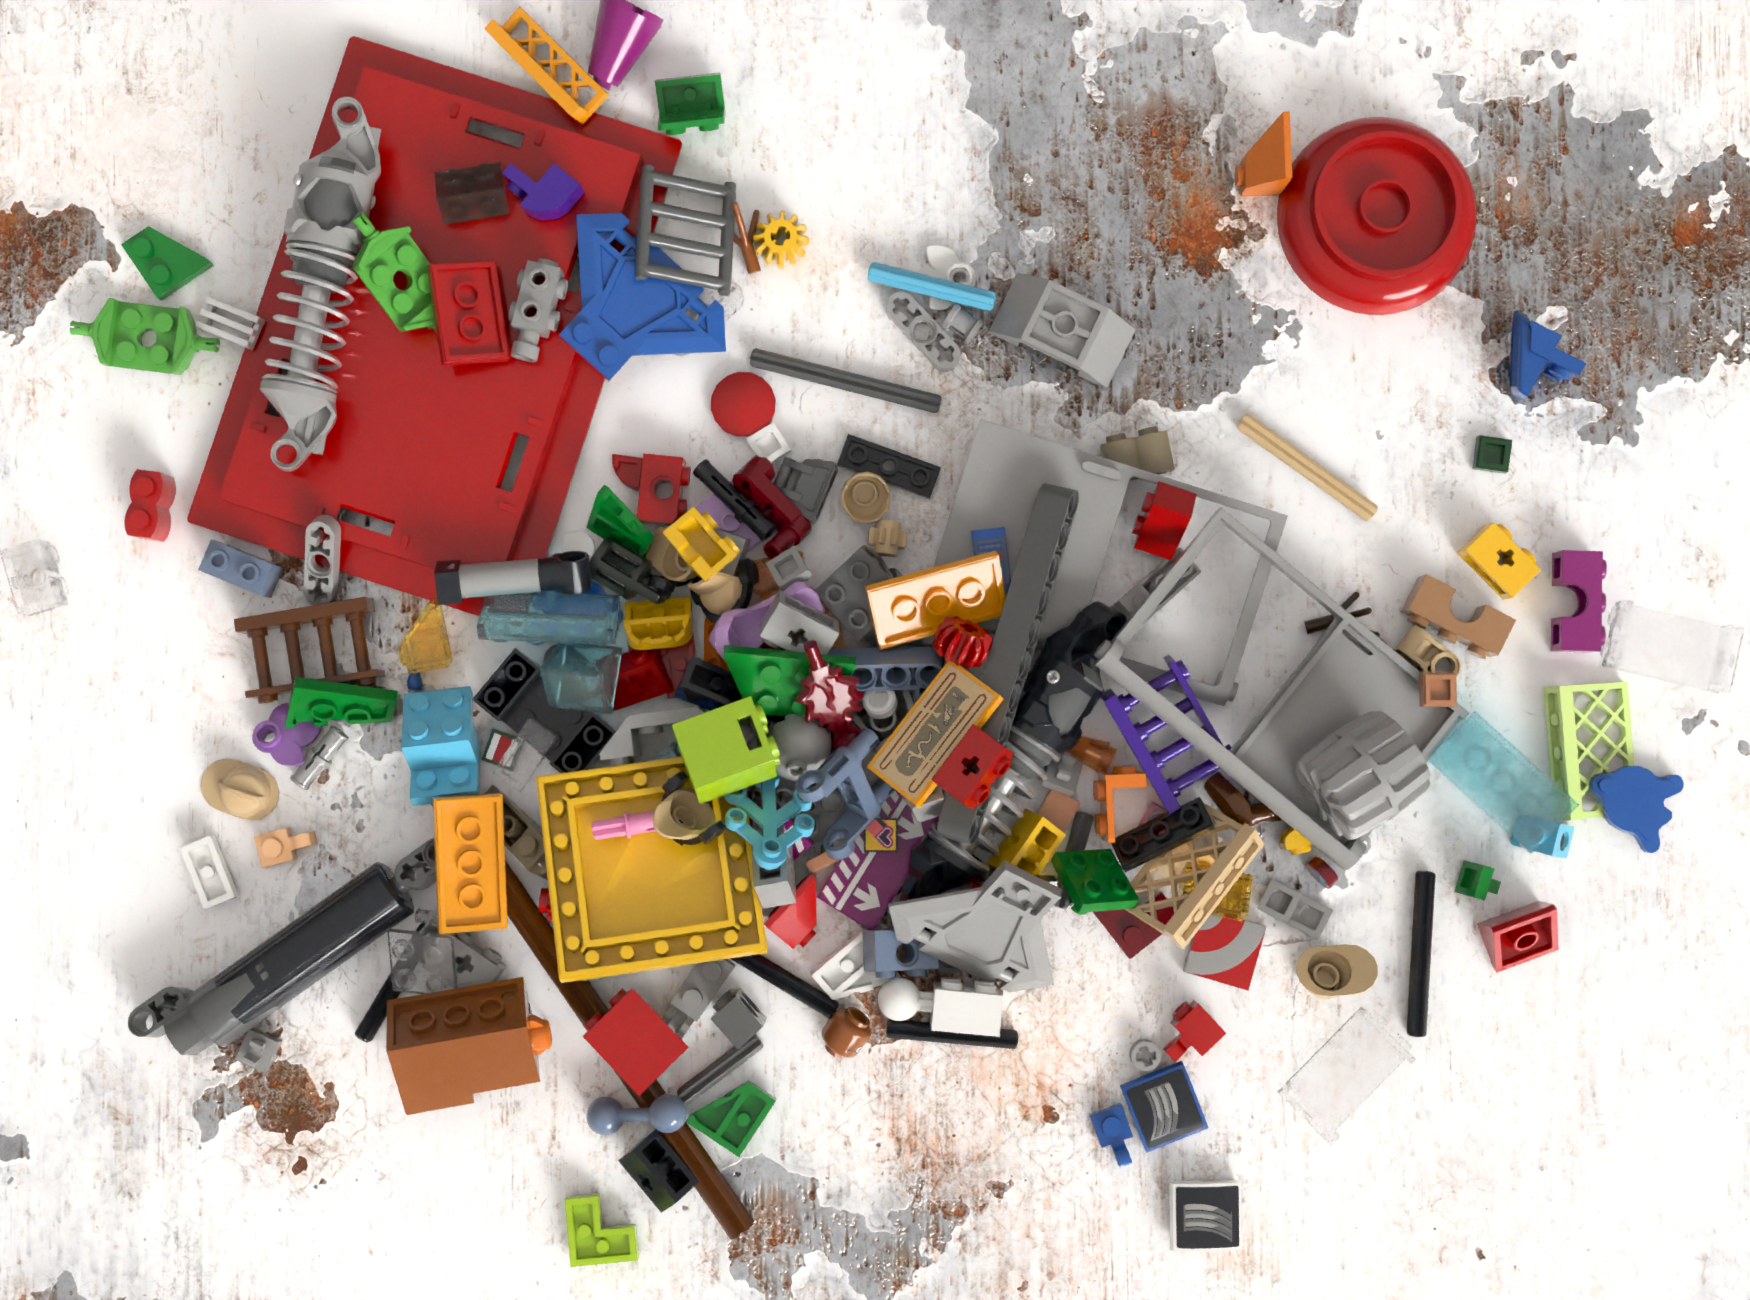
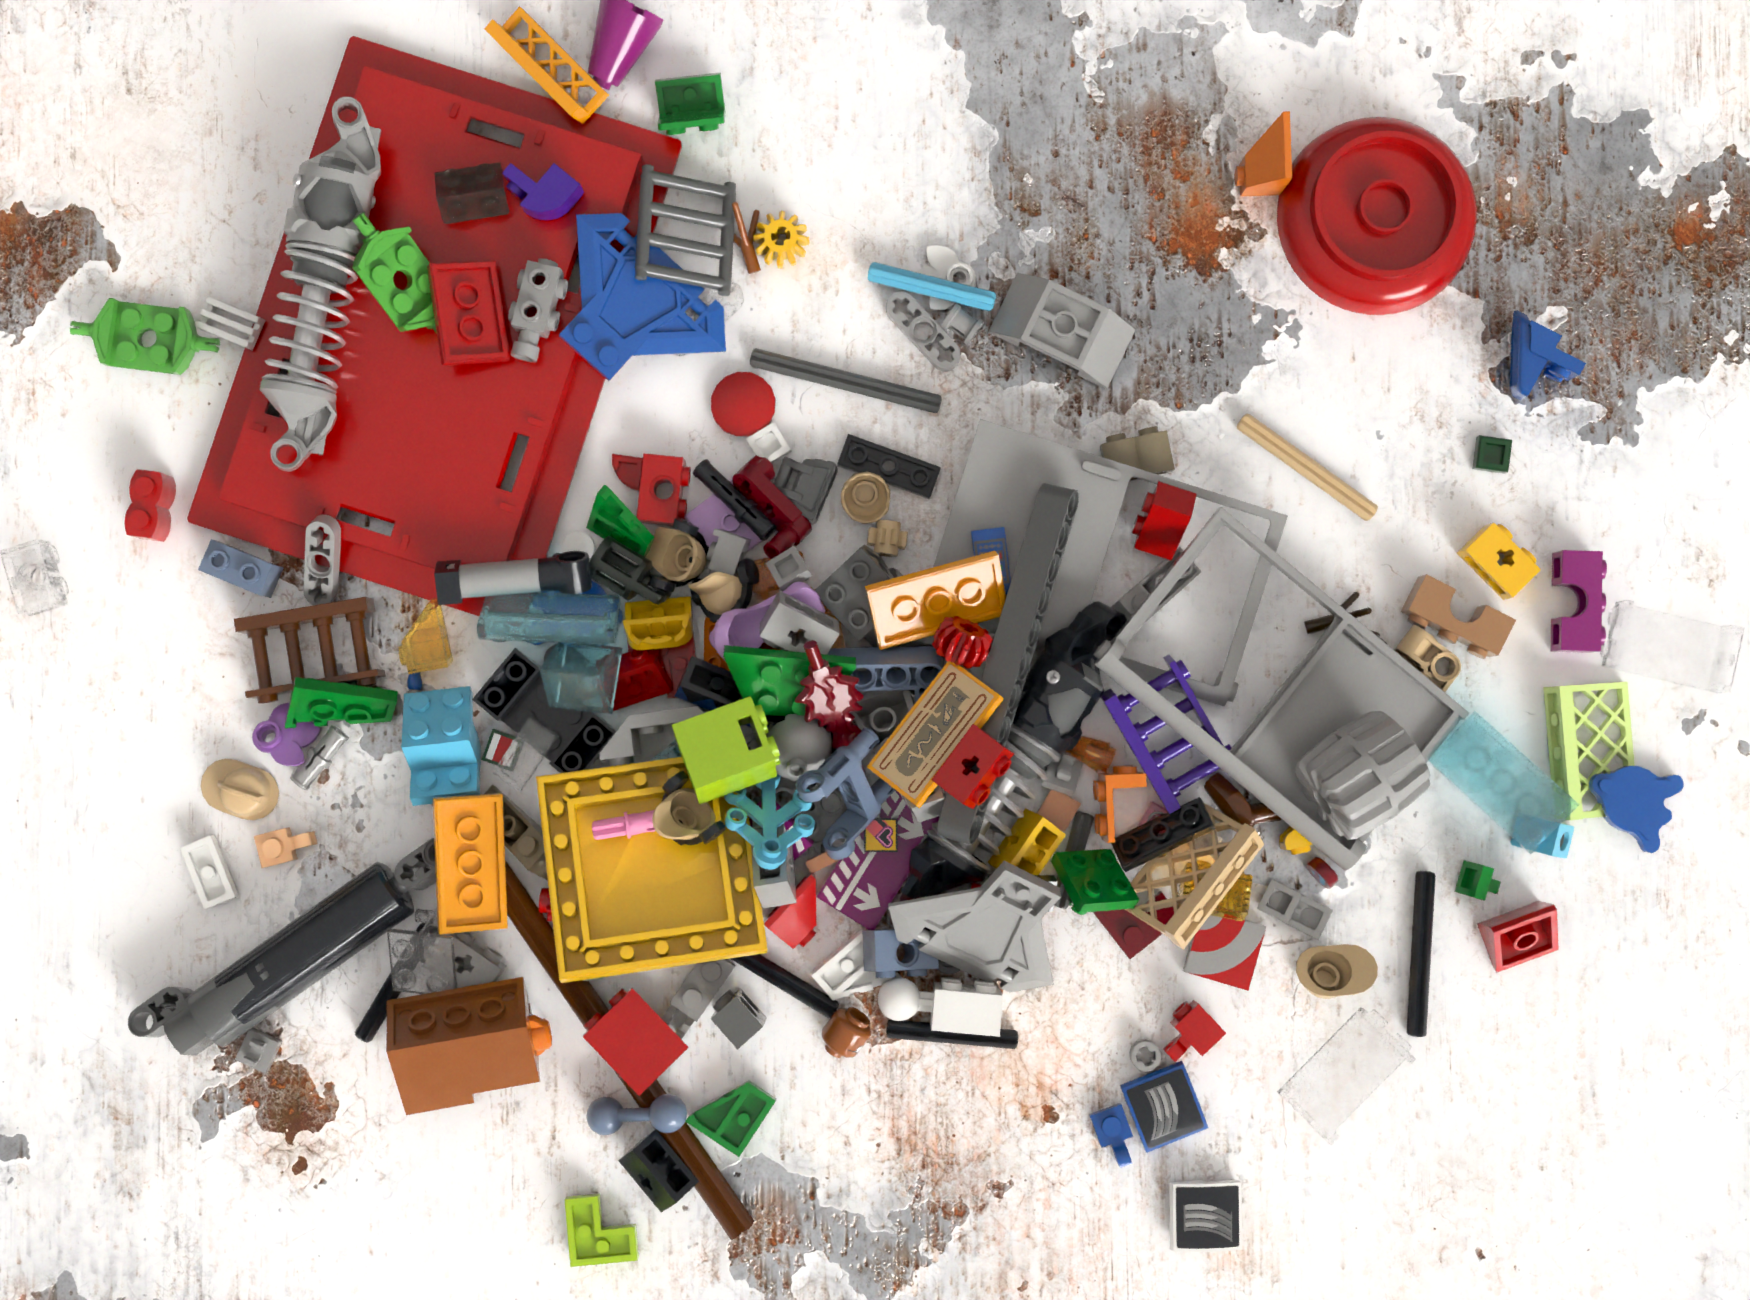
(164, 262): green wing -> none
(700, 545): yellow cylinder -> none
(719, 1070): dark grey axle -> none
(880, 703): white tile -> none
(1438, 689): nougat tile -> none

